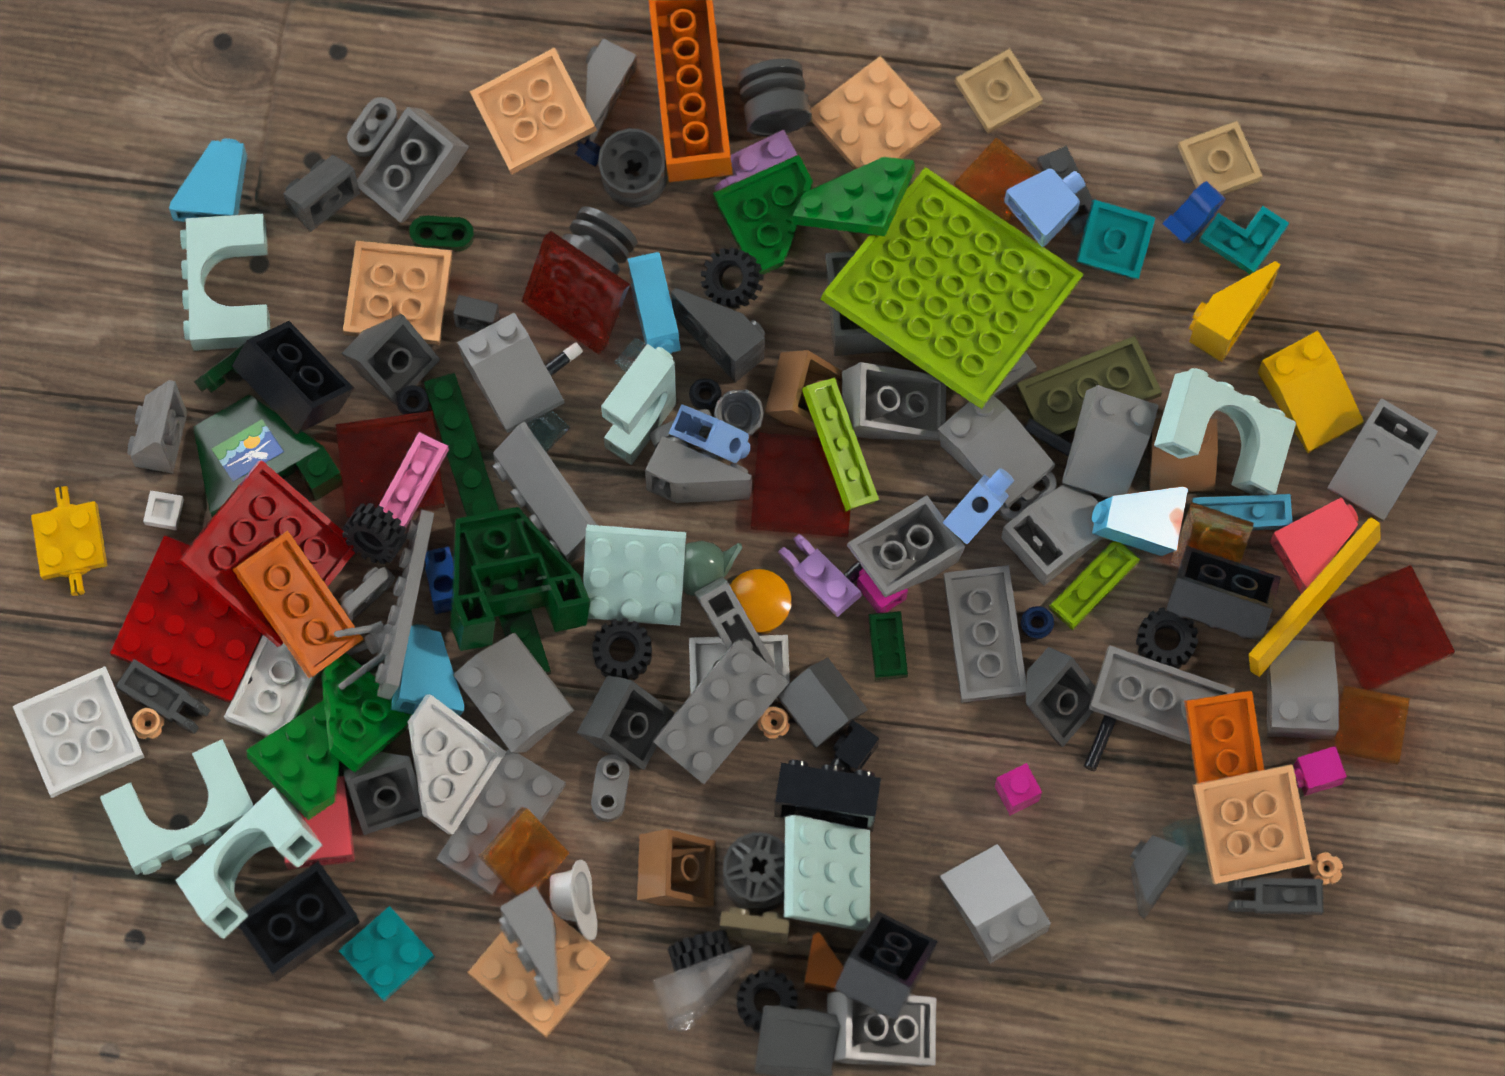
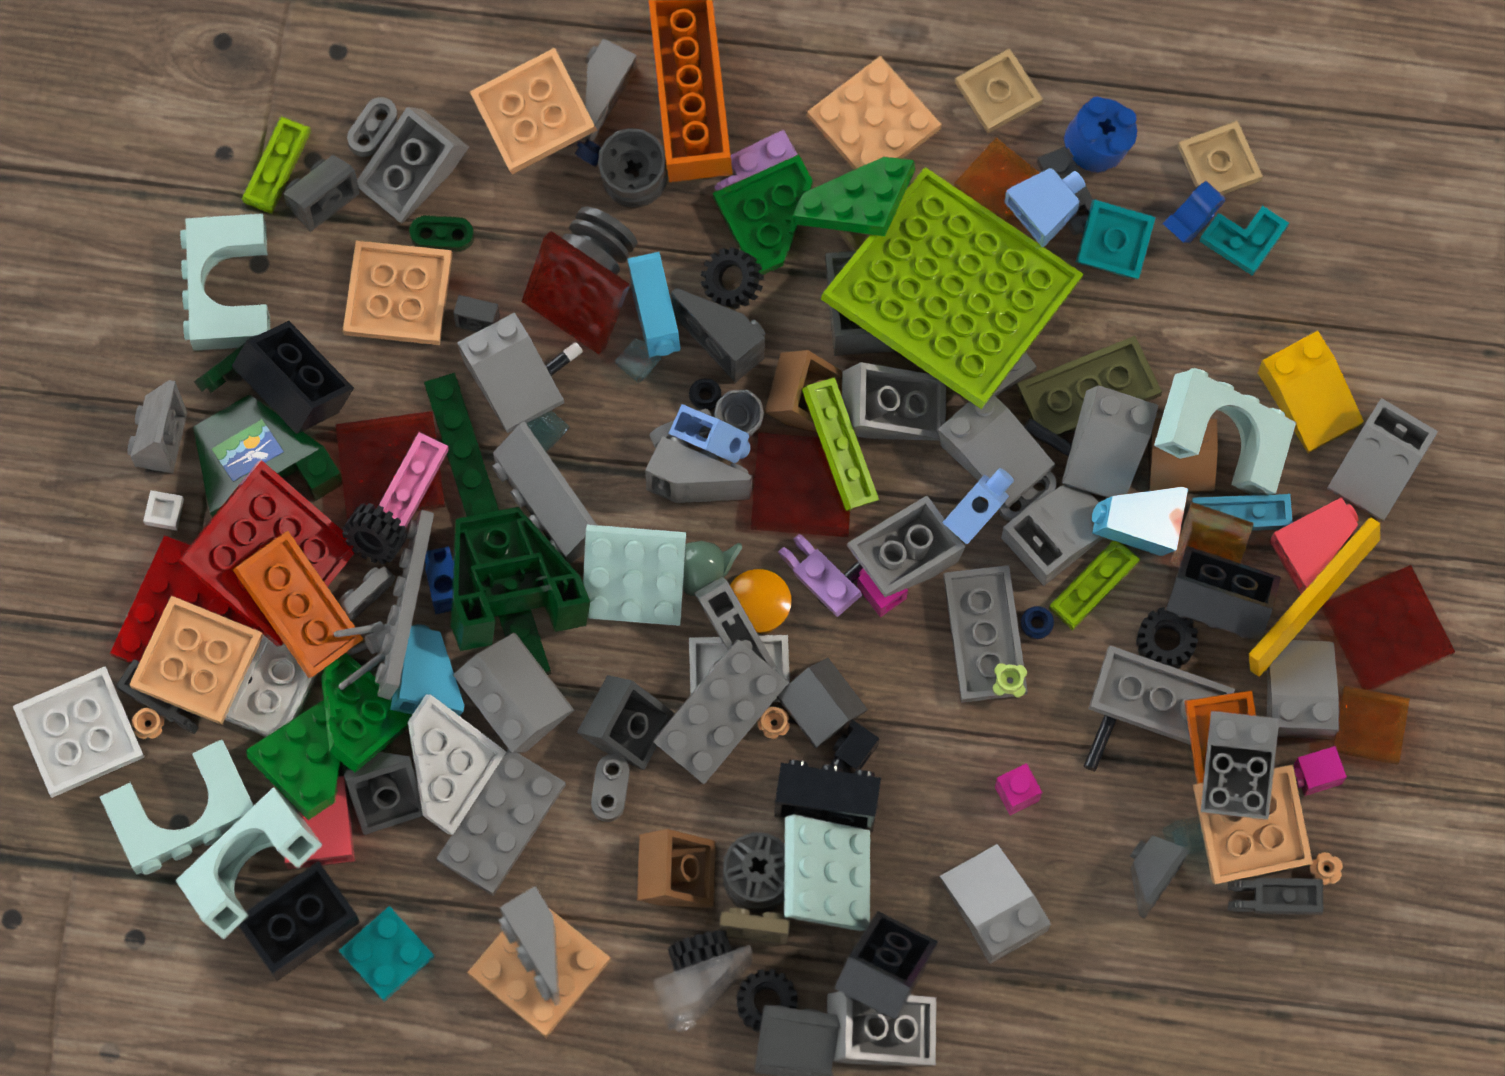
(69, 540): yellow plate -> none
(196, 660): none -> light nougat plate
(213, 183): medium azure slope -> none
(276, 165): none -> lime tile
(391, 356): dark grey slope -> none
(412, 391): black plate -> none
(523, 853): clear orange plate -> none
(573, 898): white piece -> none
(617, 631): black tyre -> none
(640, 403): light aqua arch -> none
(774, 97): dark grey wheel -> none
(822, 966): dark orange slope -> none
(887, 645): dark green plate -> none
(1004, 672): none -> yellowish green plate
(1059, 694): dark grey slope -> none
(1101, 134): none -> blue brick
(1229, 311): yellow slope -> none
(1239, 765): none -> light grey slope

